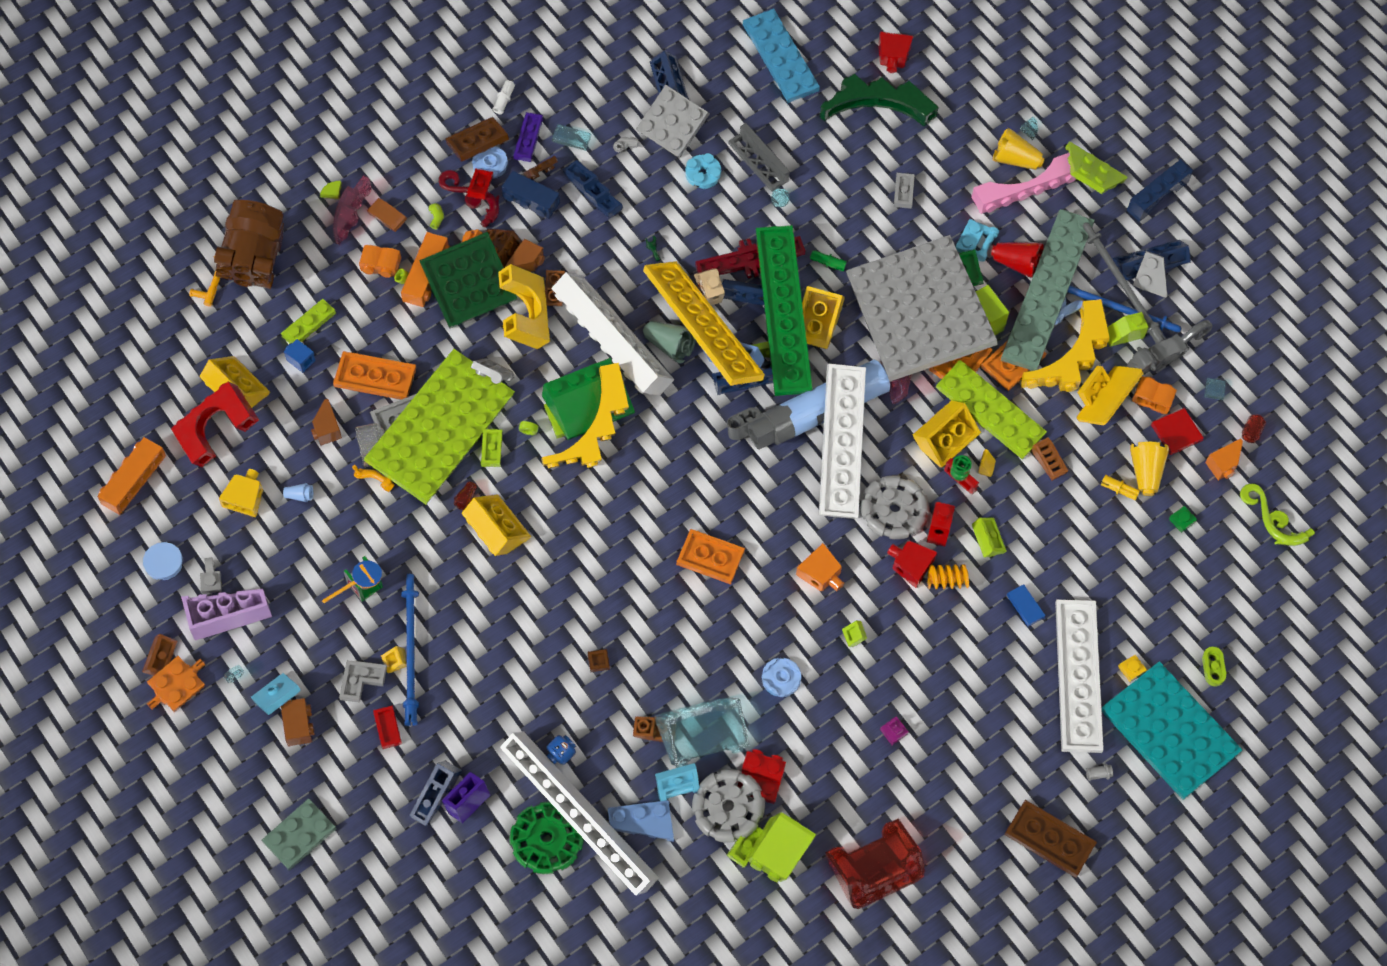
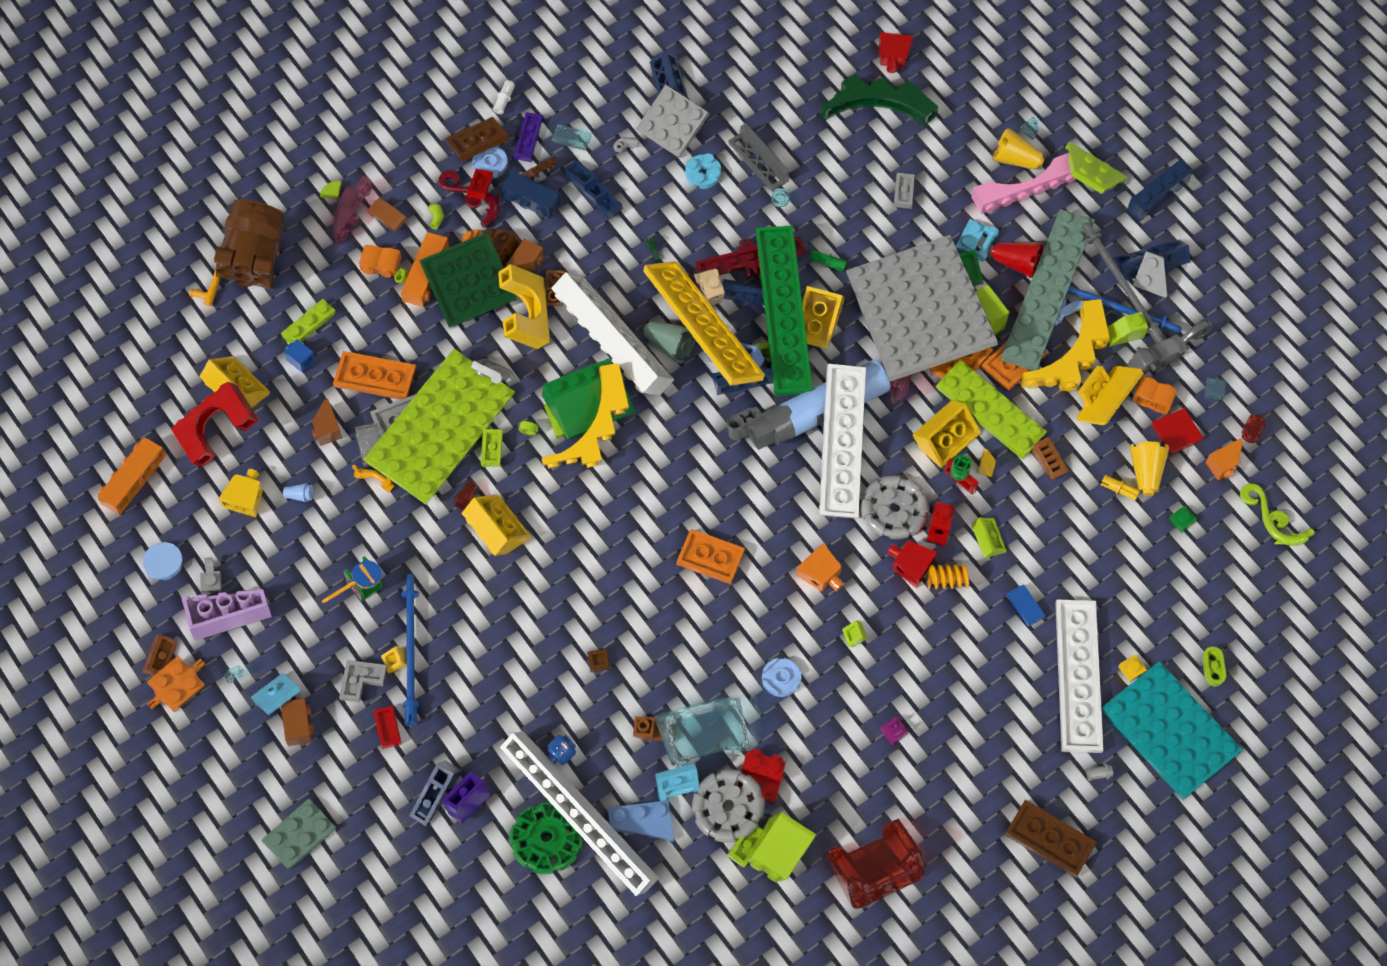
(781, 55): dark azure plate -> none

